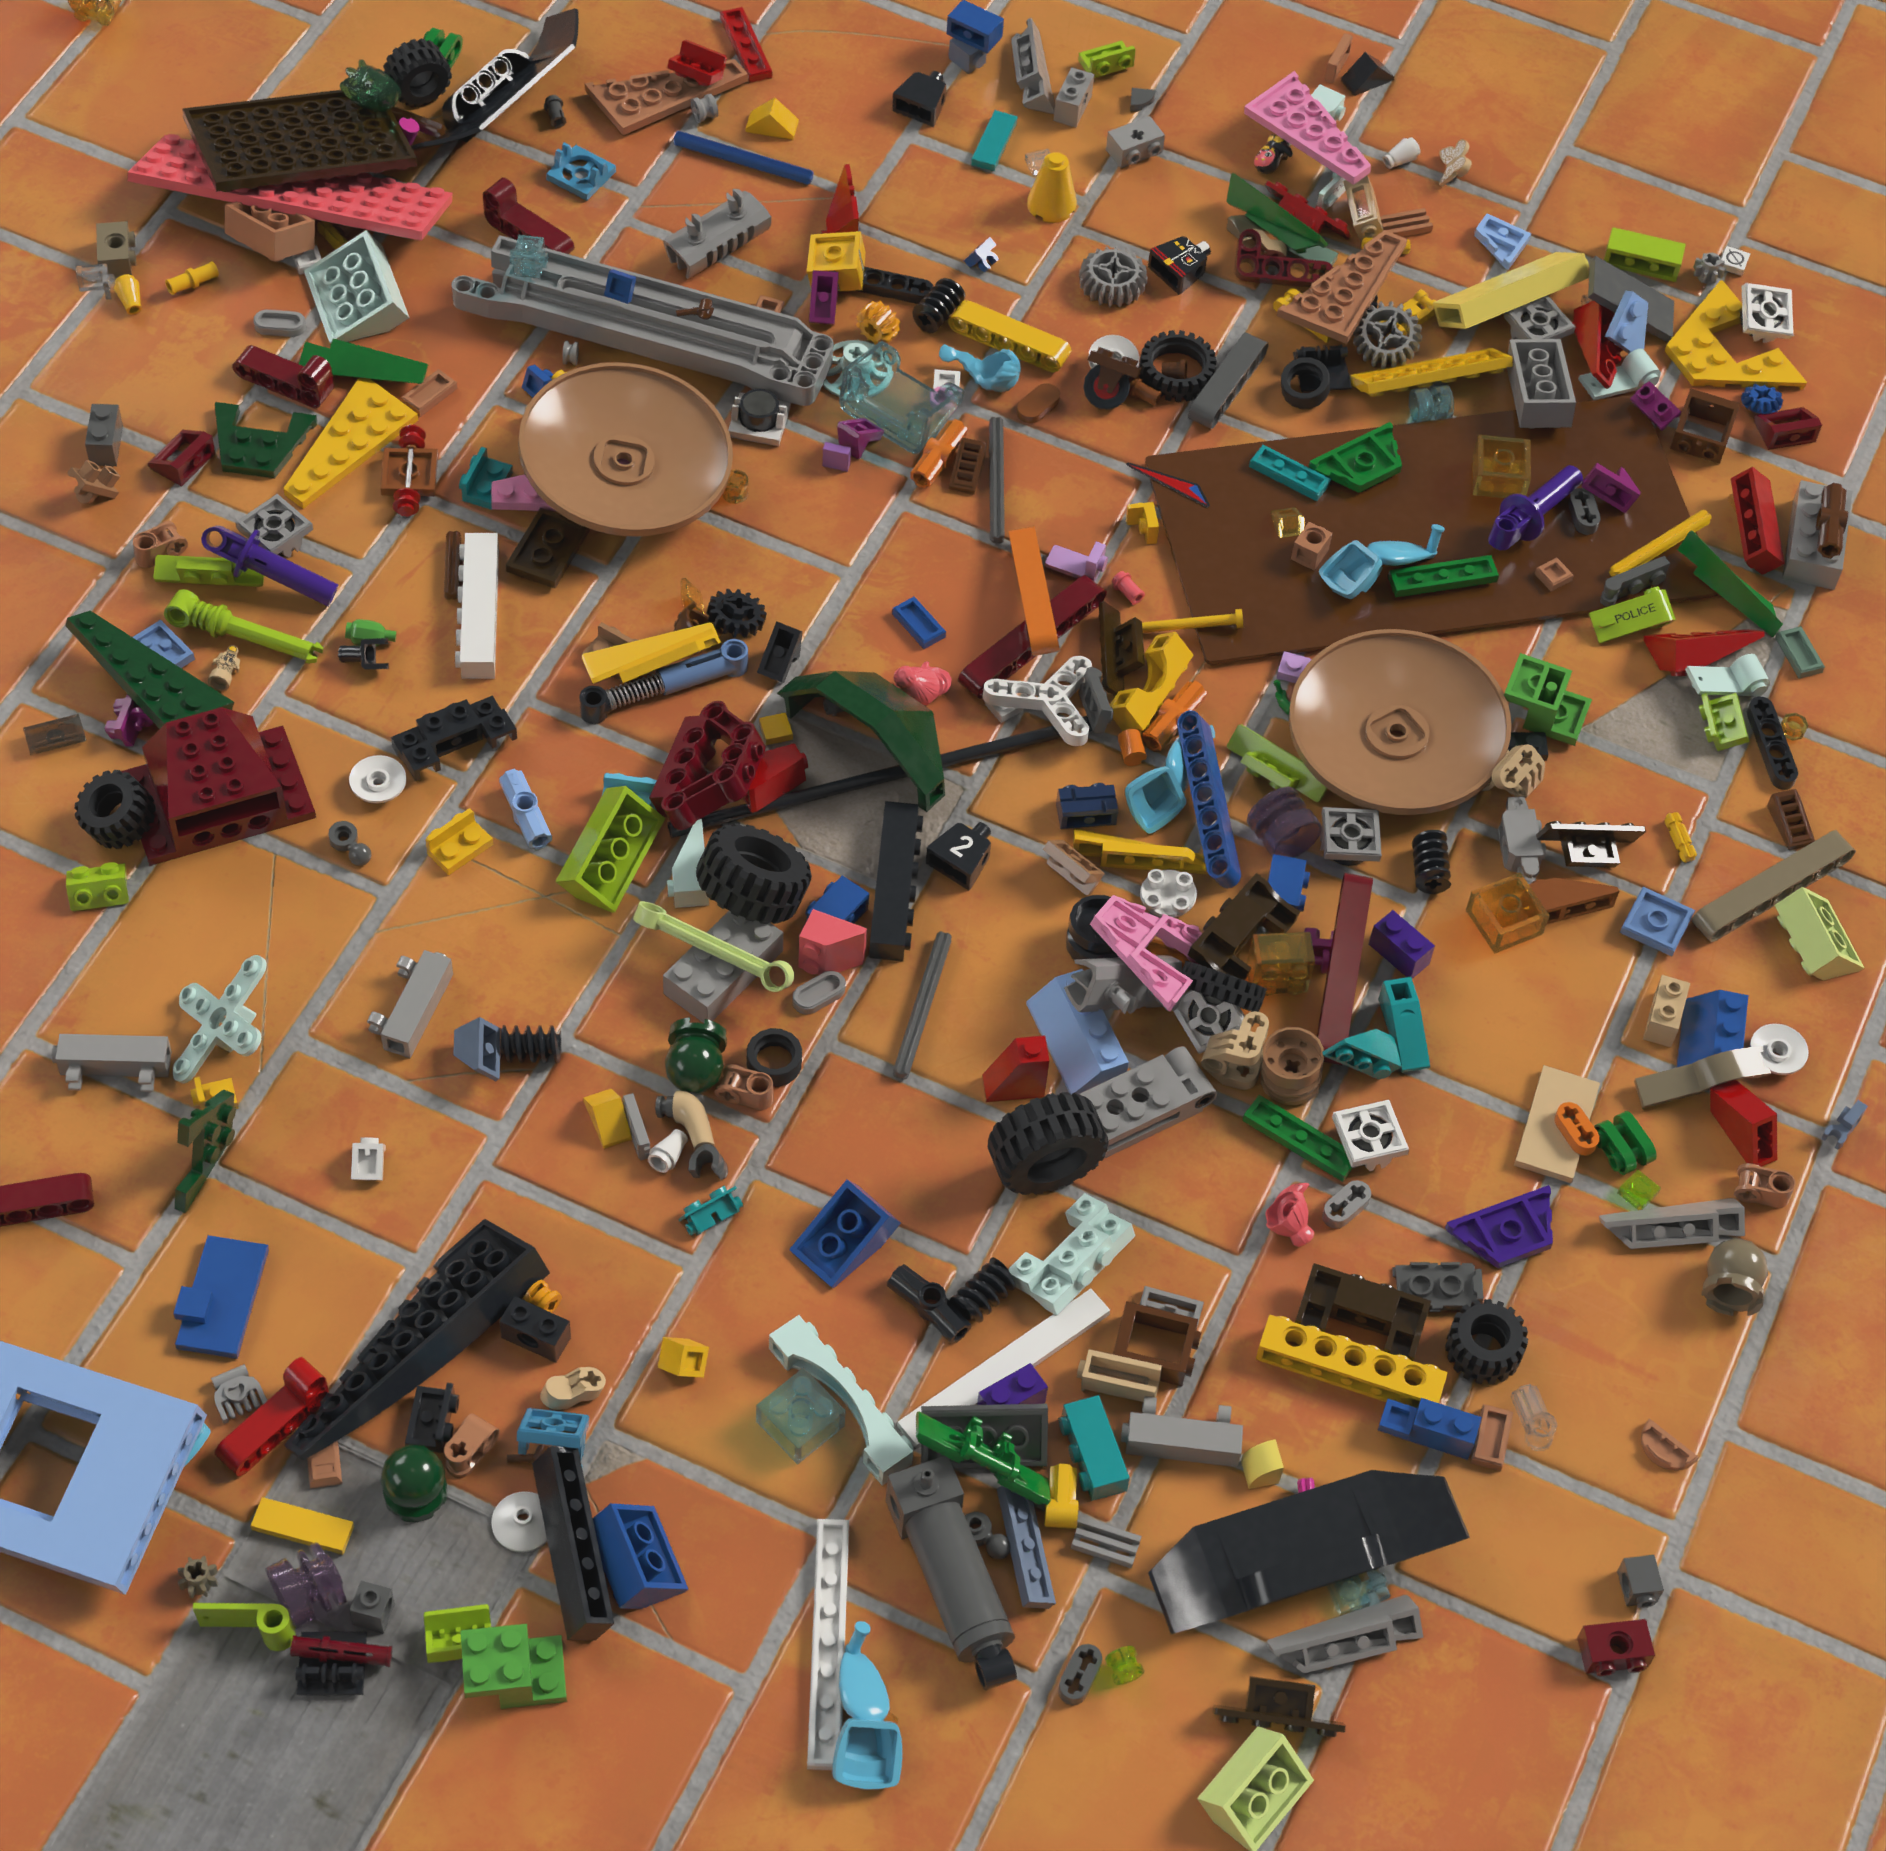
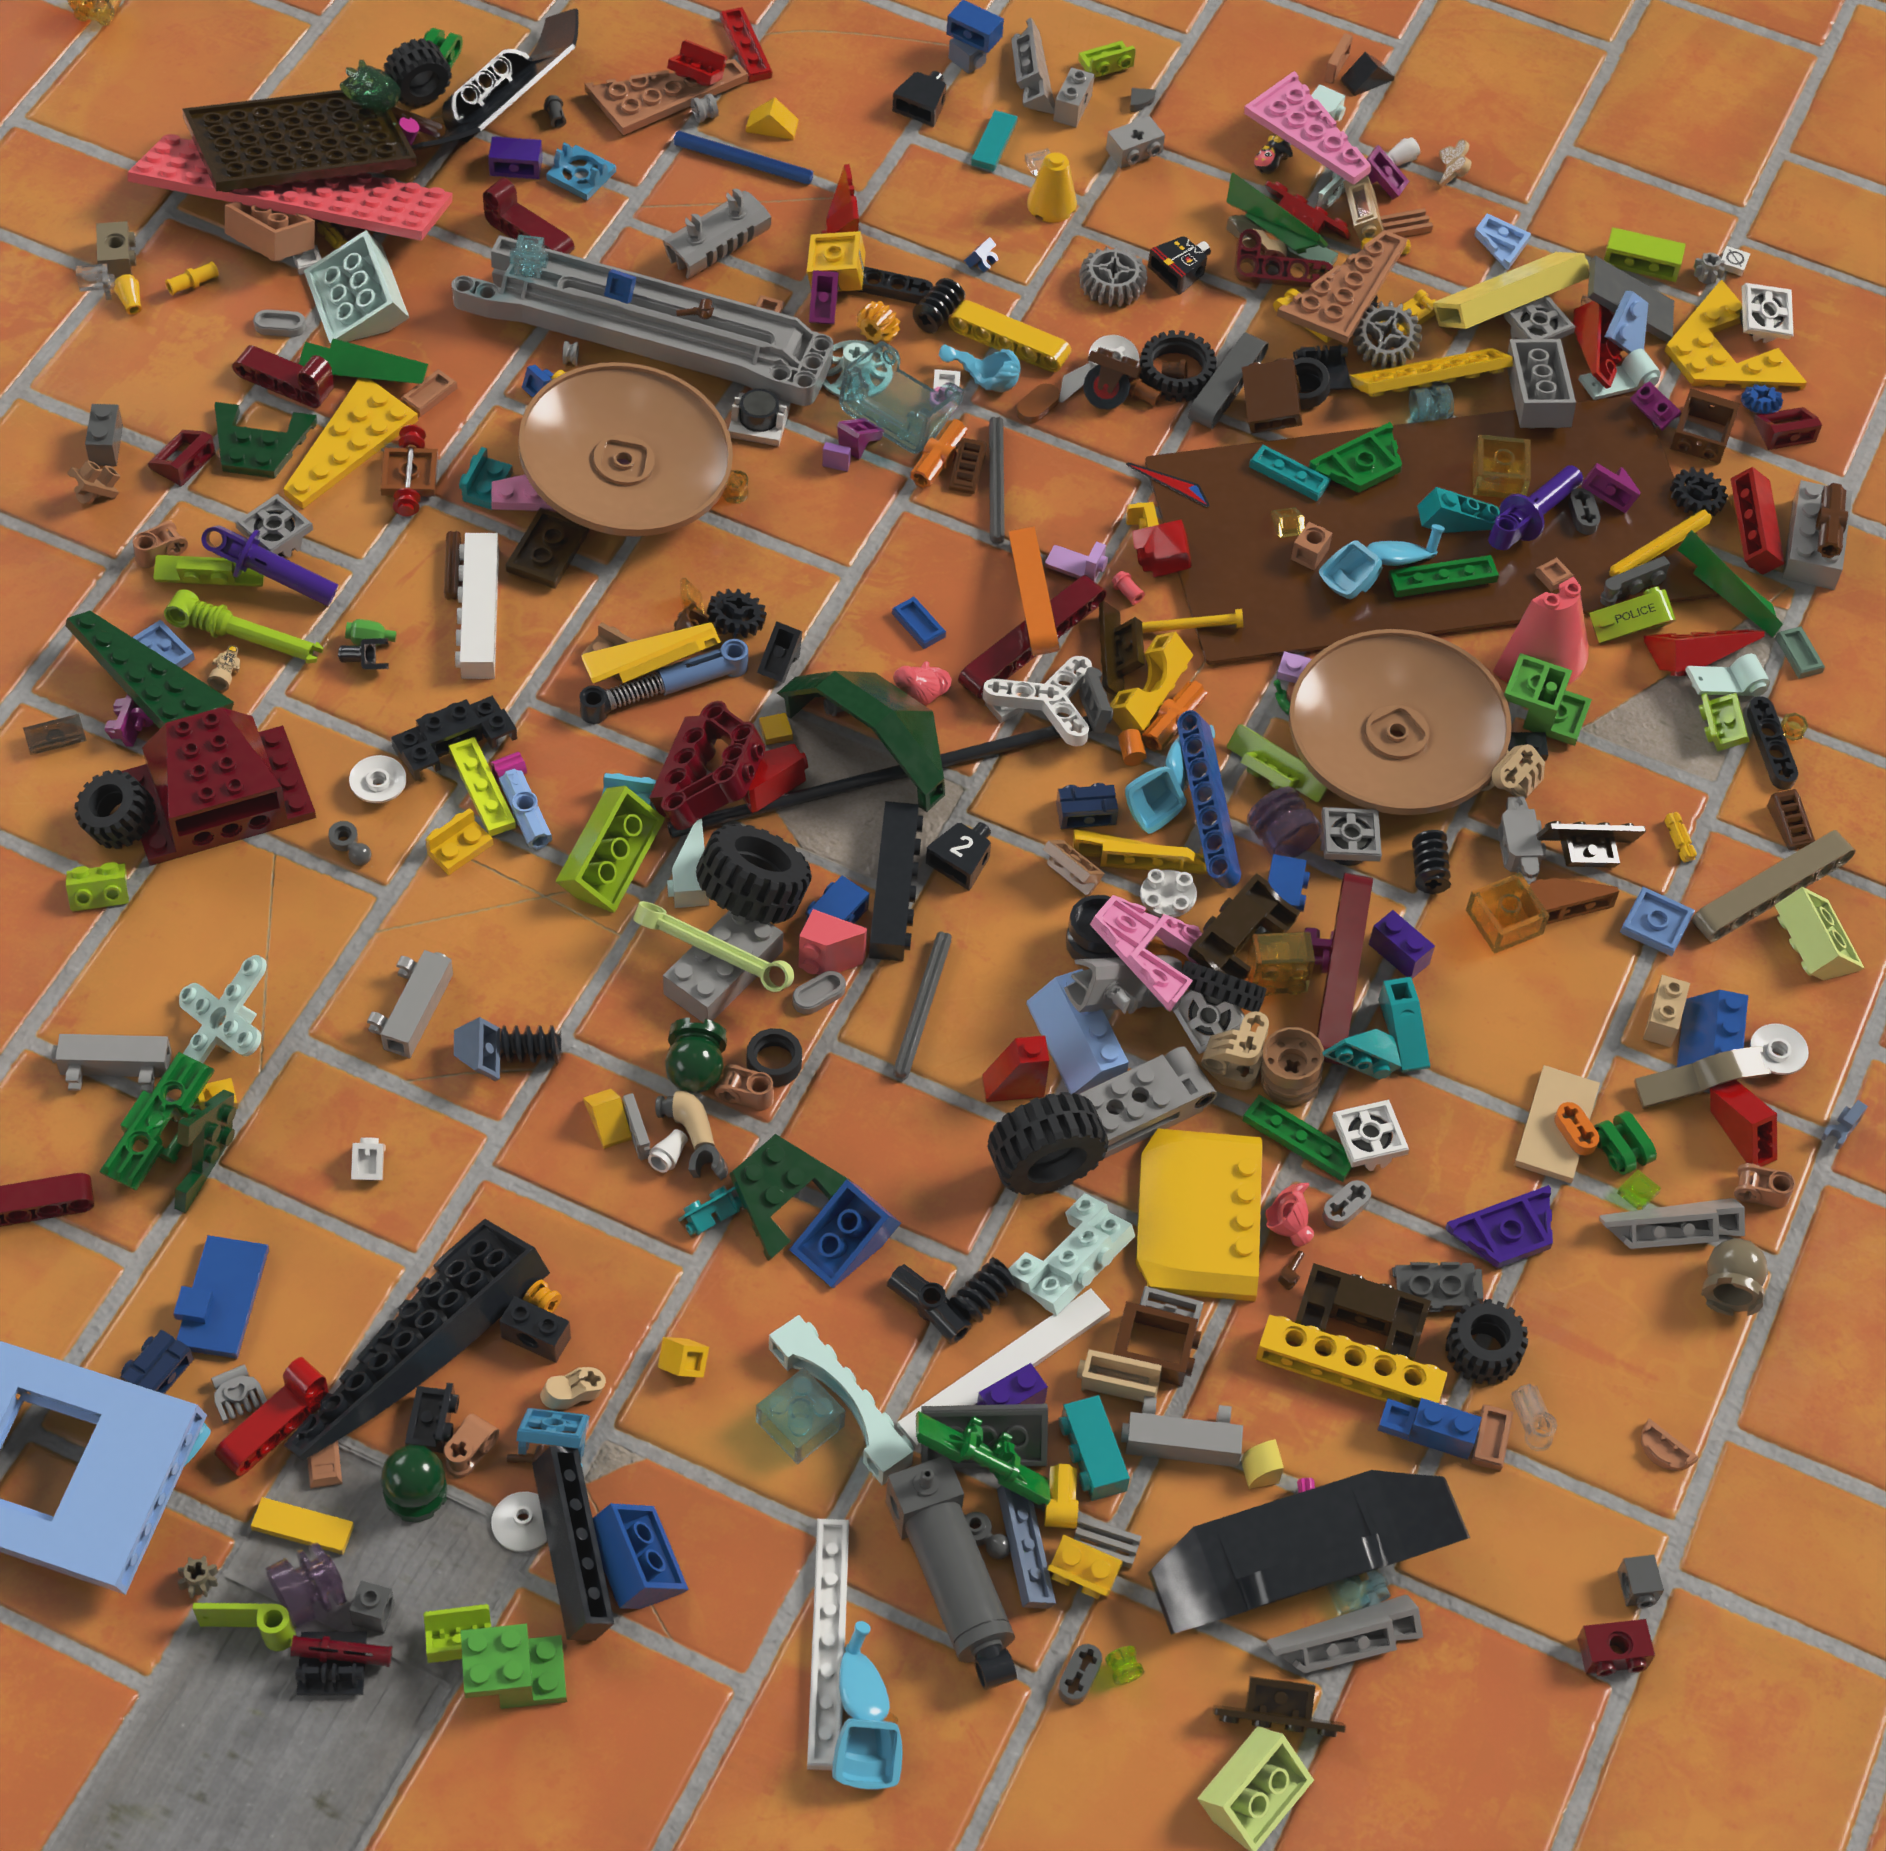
(150, 1117): none -> green piece
(159, 1363): none -> dark blue brick
(482, 786): none -> neon yellow plate
(506, 763): none -> dark pink piece
(515, 157): none -> dark purple brick
(772, 1179): none -> dark green wing
(1075, 379): none -> white sticker
(1084, 1566): none -> yellow bracket
(1163, 548): none -> red piece
(1200, 1214): none -> yellow slope
(1272, 395): none -> reddish brown brick
(1288, 1277): none -> reddish brown hand
(1386, 173): none -> magenta slope
(1456, 512): none -> teal slope
(1550, 632): none -> coral cone
(1698, 491): none -> black gear

